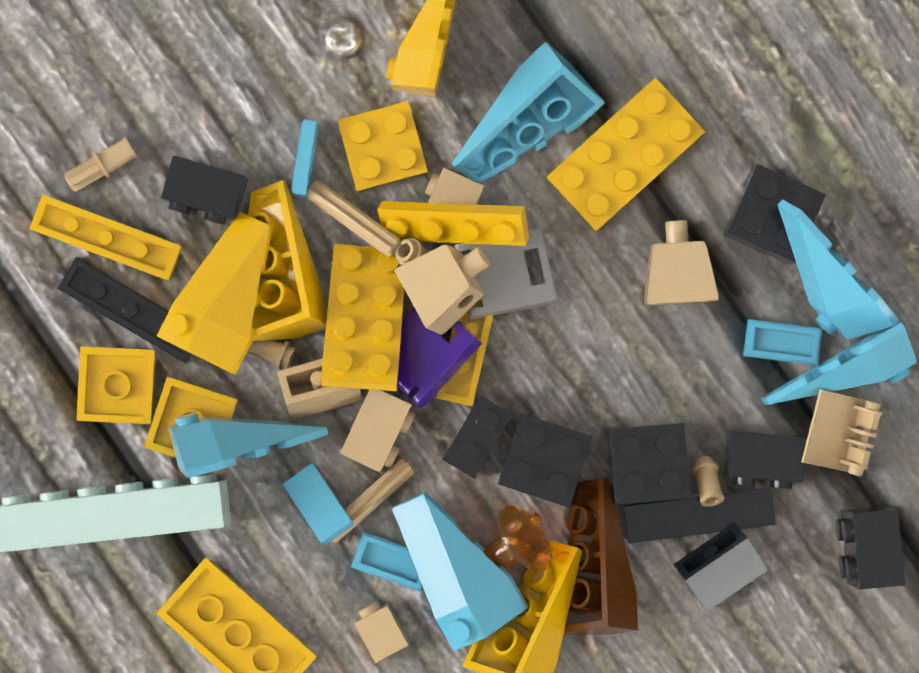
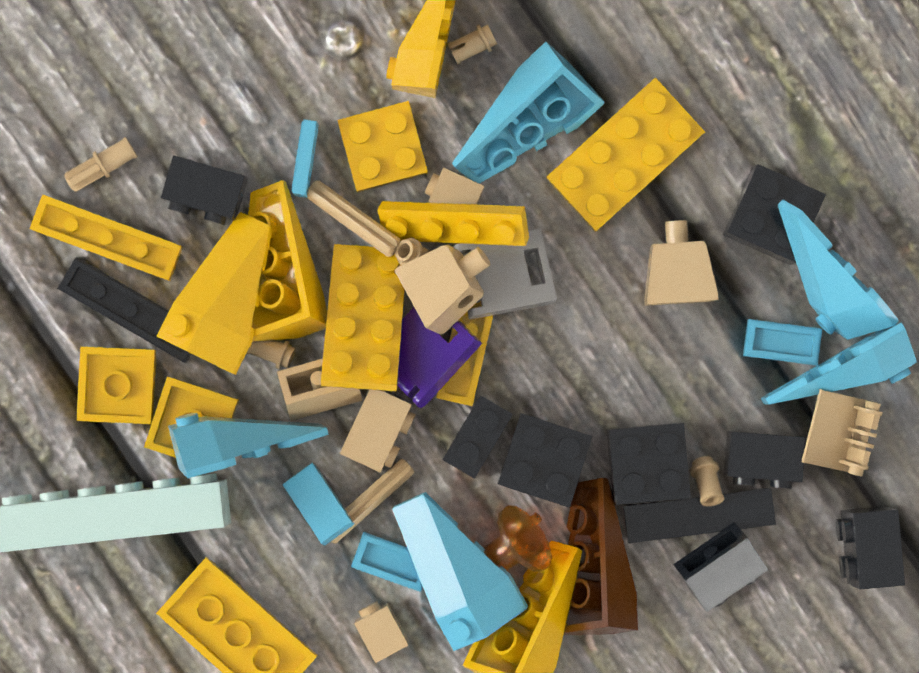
(472, 43): none -> tan pin

